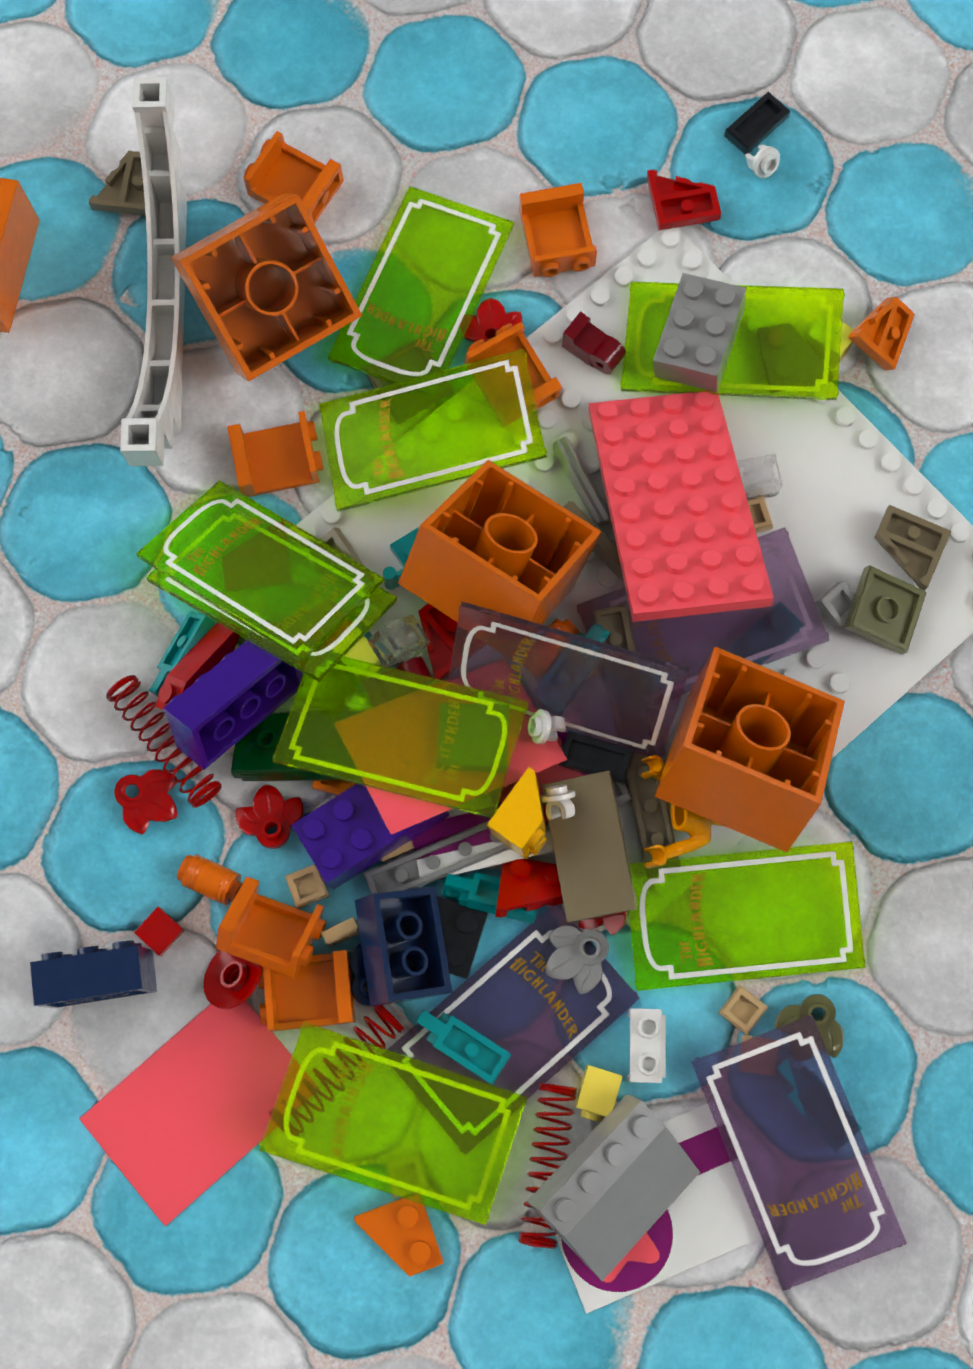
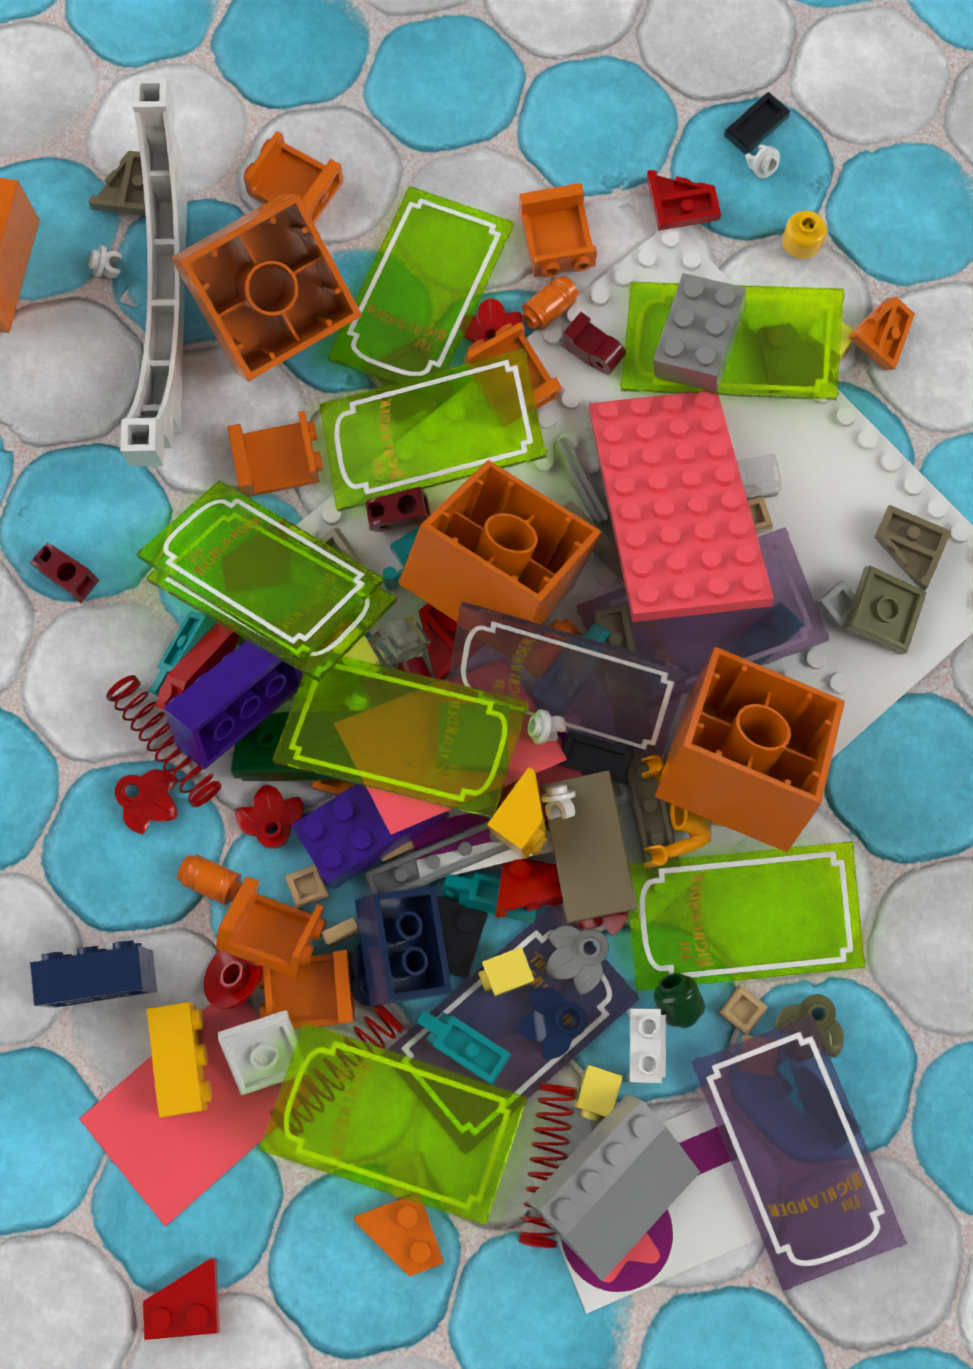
(65, 572): none -> dark red leg
(99, 262): none -> white plate
(159, 931): red tile -> none
(178, 1059): none -> yellow brick
(185, 1306): none -> red wing
(259, 1051): none -> white tile
(398, 510): none -> dark red leg
(506, 972): none -> light yellow brick
(546, 1022): none -> dark blue plate
(549, 303): none -> orange head
(679, 1000): none -> dark green head
(804, 234): none -> yellow head

